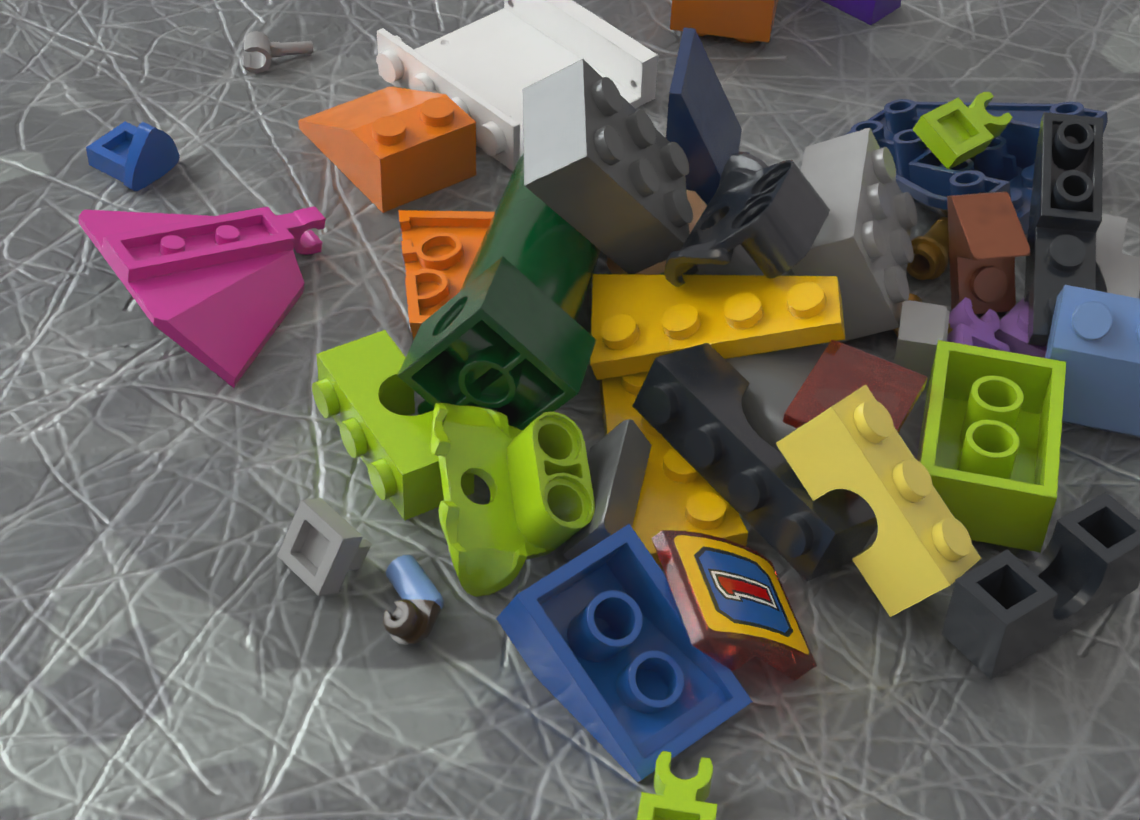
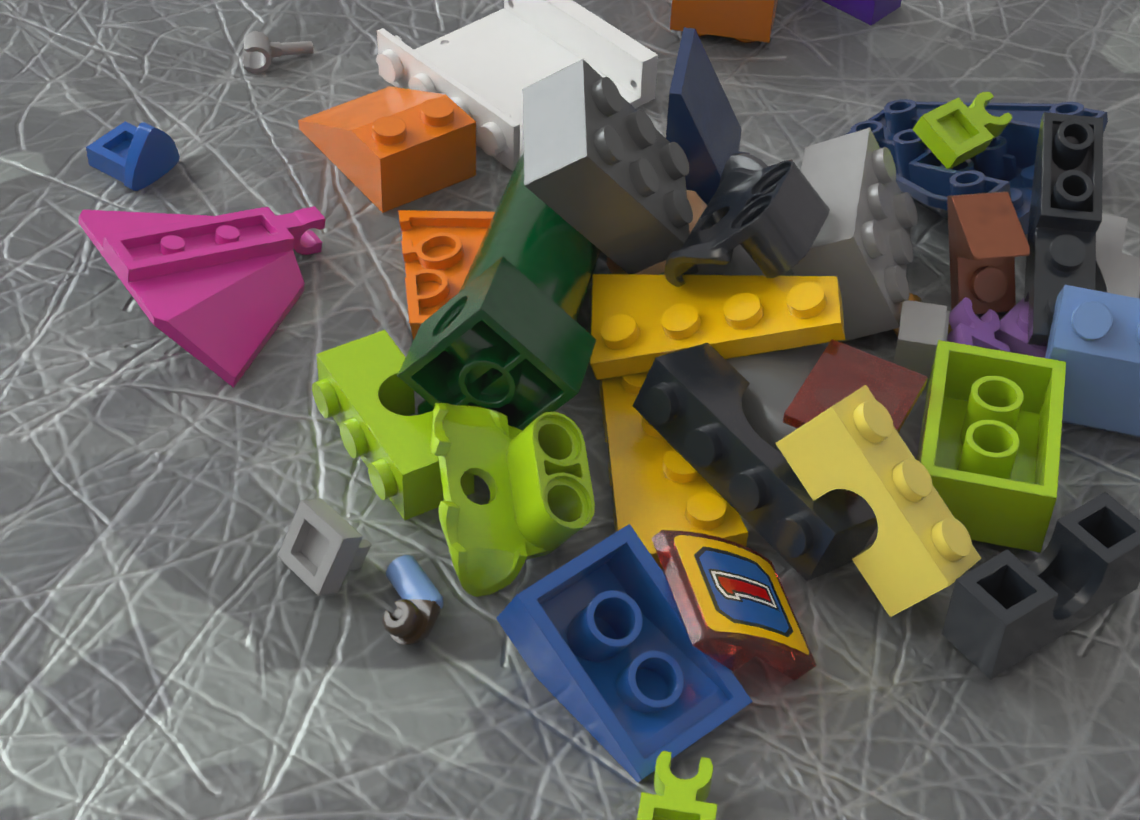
(617, 476): dark grey slope -> none
(930, 252): pearl gold pin -> none

